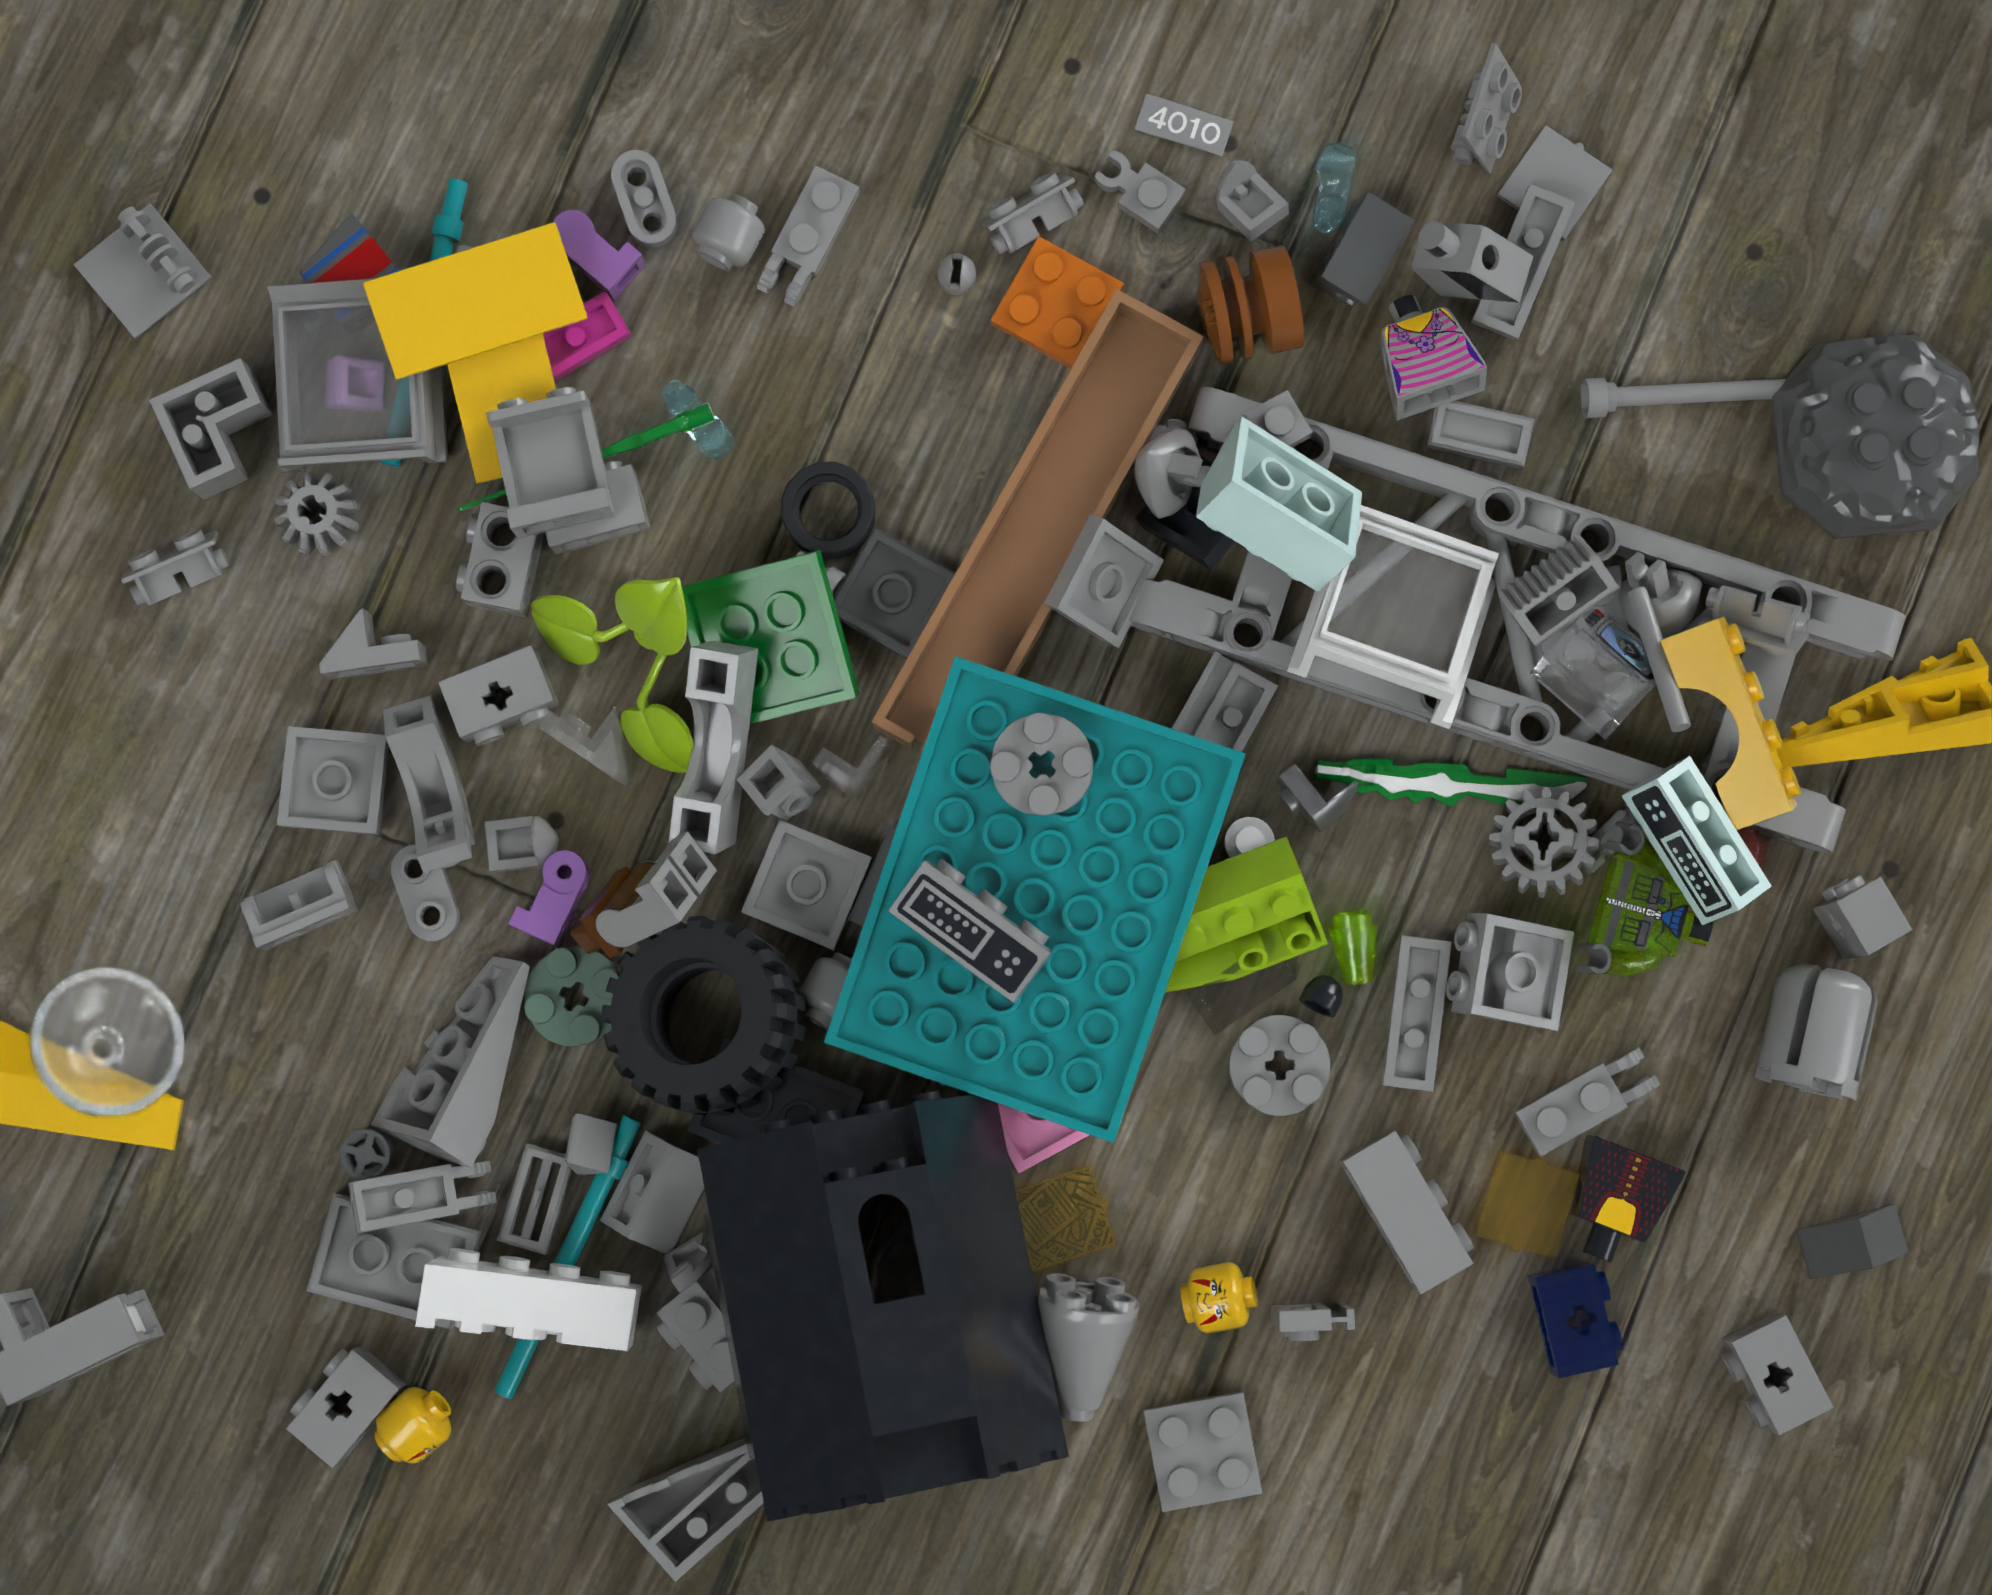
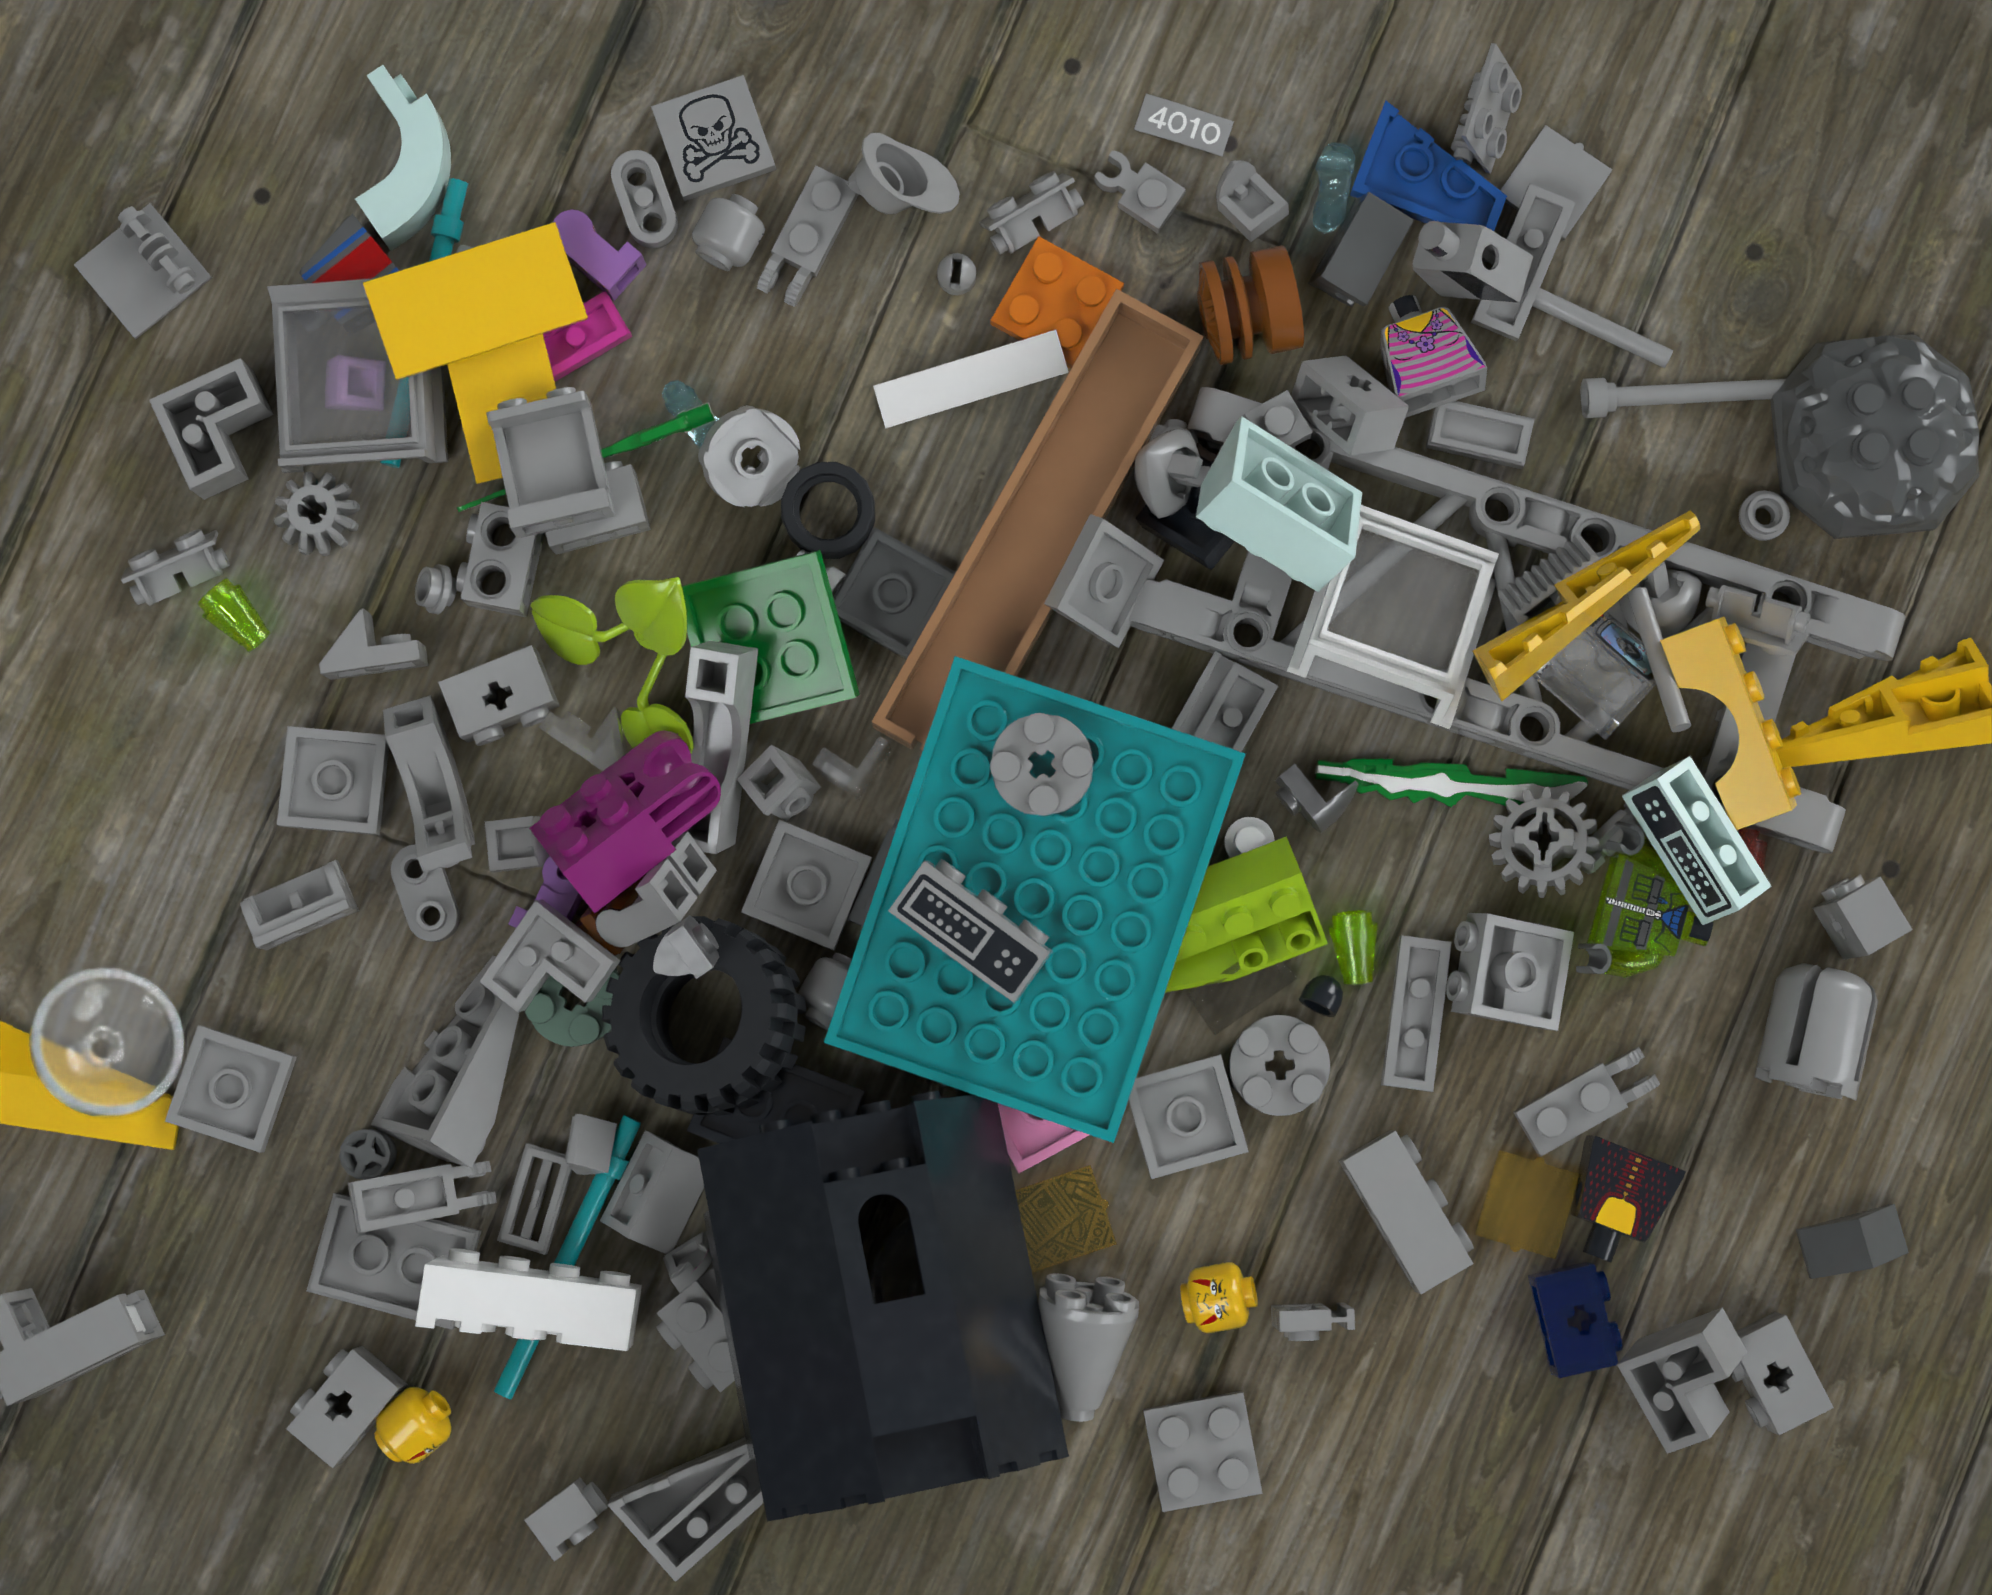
(230, 1089): none -> light grey plate
(234, 614): none -> clear neon green cone
(419, 180): none -> light aqua arch
(435, 588): none -> light grey plate
(546, 946): none -> light grey plate
(567, 1516): none -> light grey brick
(627, 817): none -> magenta brick
(686, 950): none -> flat silver plate
(713, 138): none -> light grey tile
(723, 450): none -> light grey plate
(902, 177): none -> light grey piece
(971, 379): none -> white sticker
(1186, 1117): none -> light grey plate
(1348, 405): none -> light grey brick
(1422, 178): none -> blue wing
(1585, 597): none -> yellow wedge
(1602, 328): none -> light grey bar
(1676, 1376): none -> light grey brick
(1774, 505): none -> light grey plate

